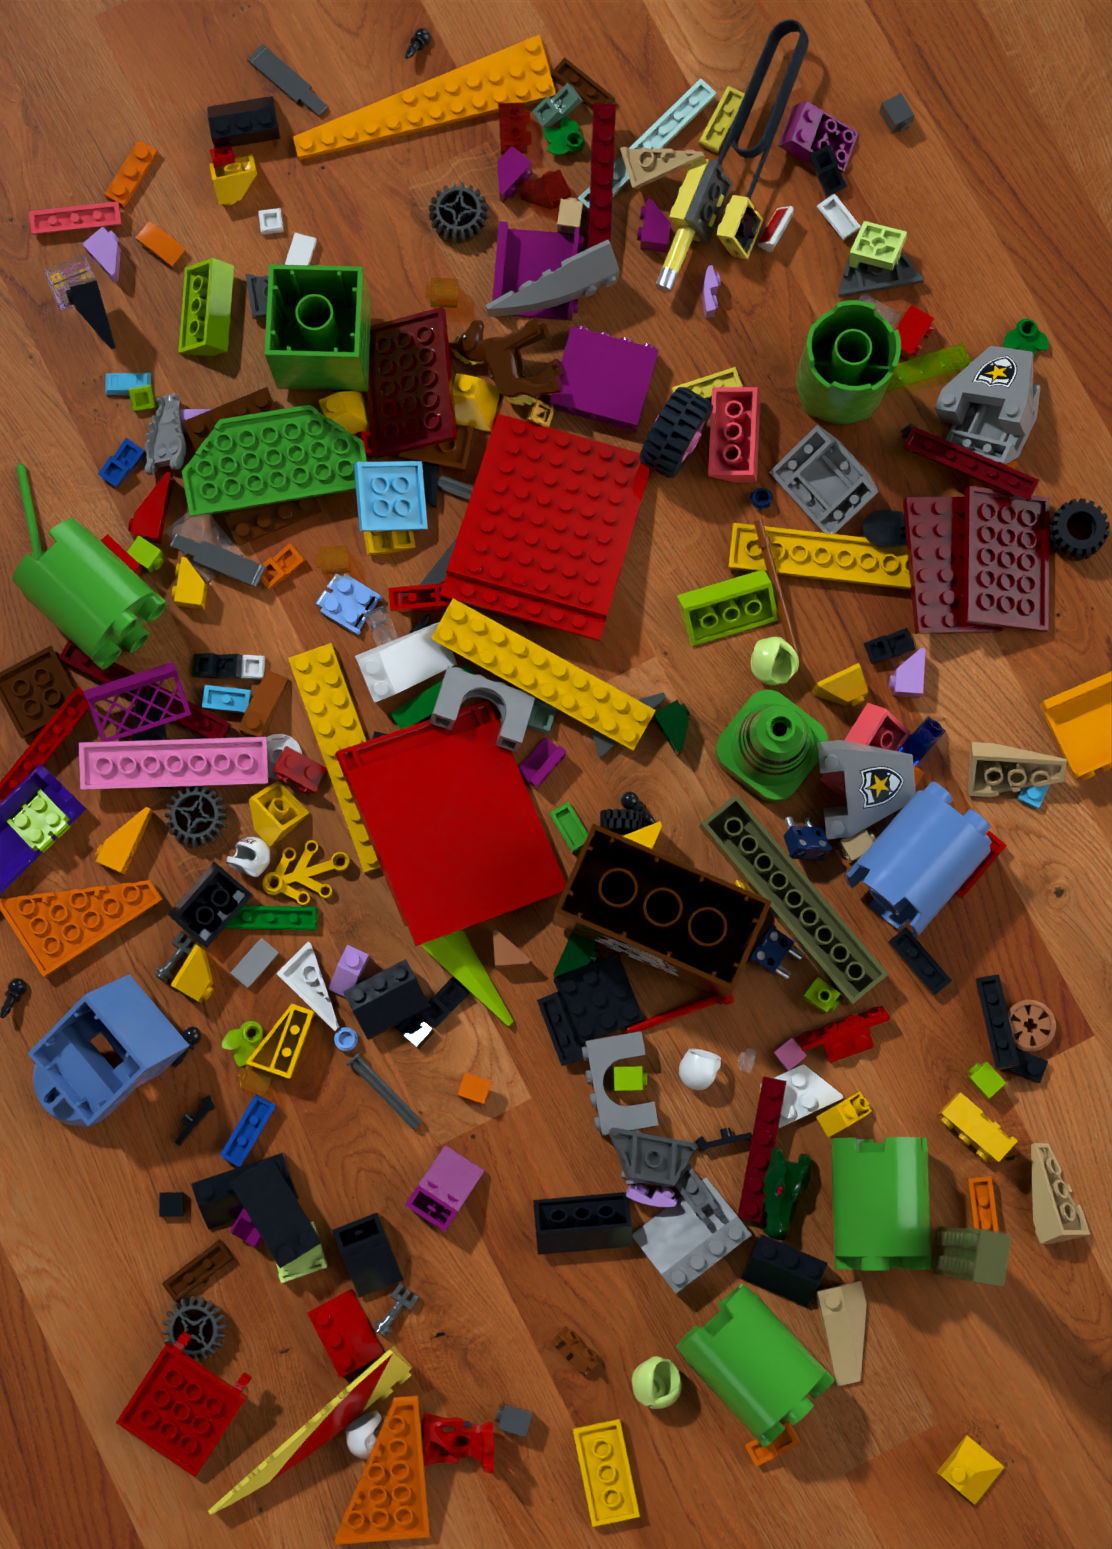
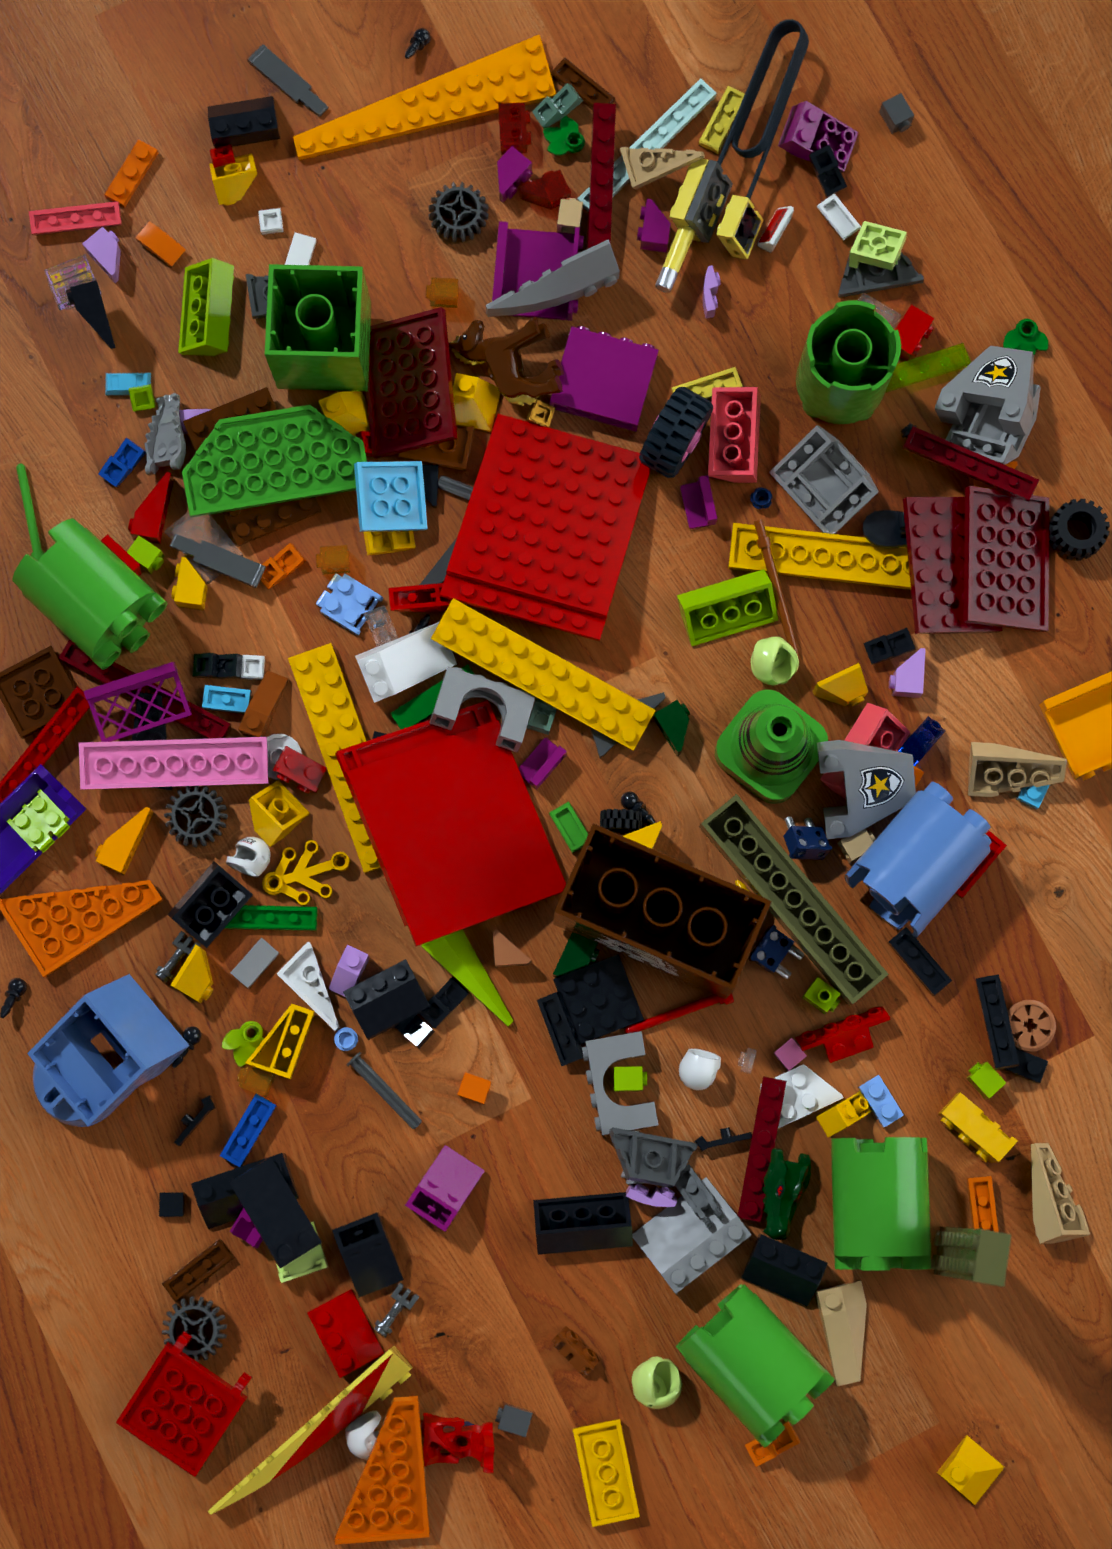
(699, 503): none -> magenta panel
(881, 1101): none -> light blue plate

